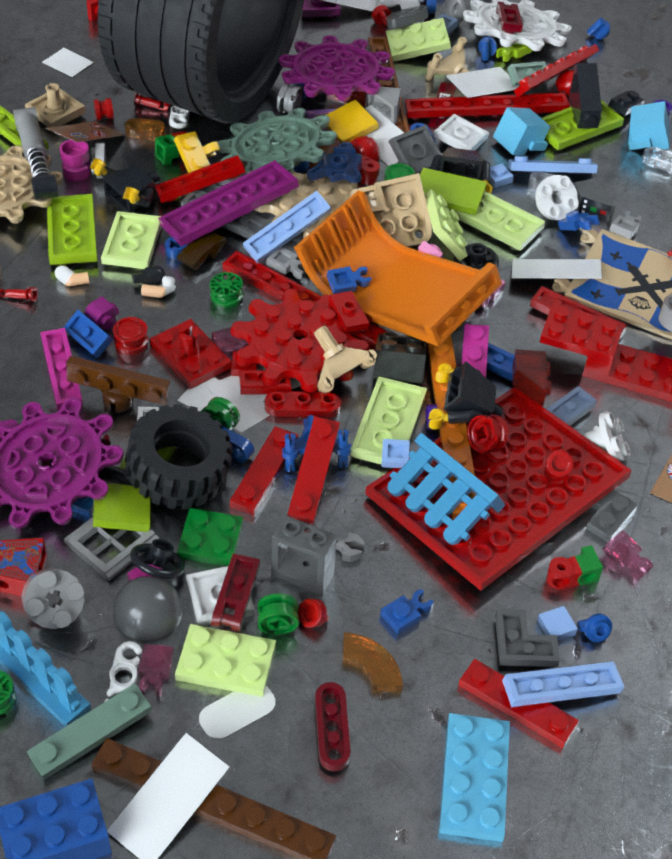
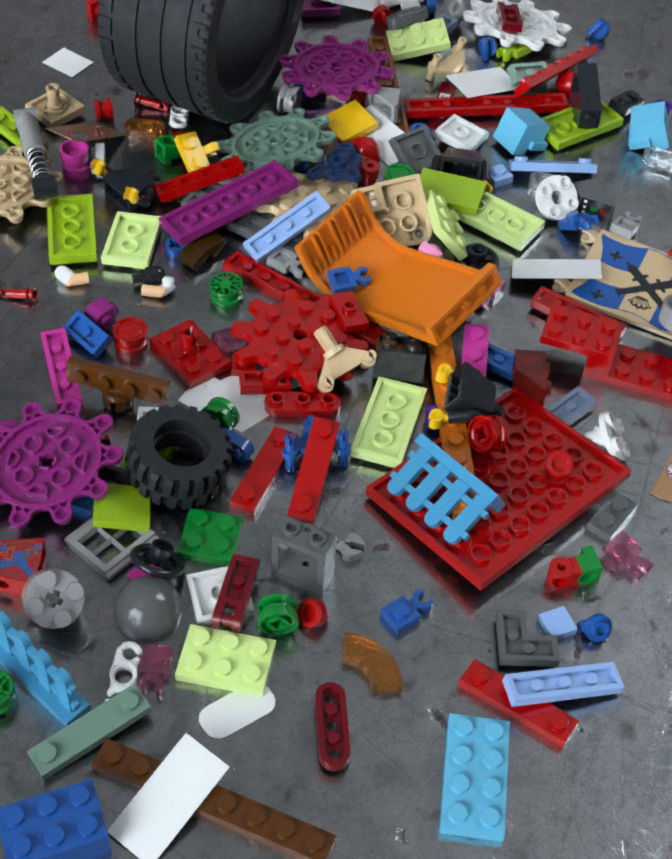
(395, 453): light blue plate -> none

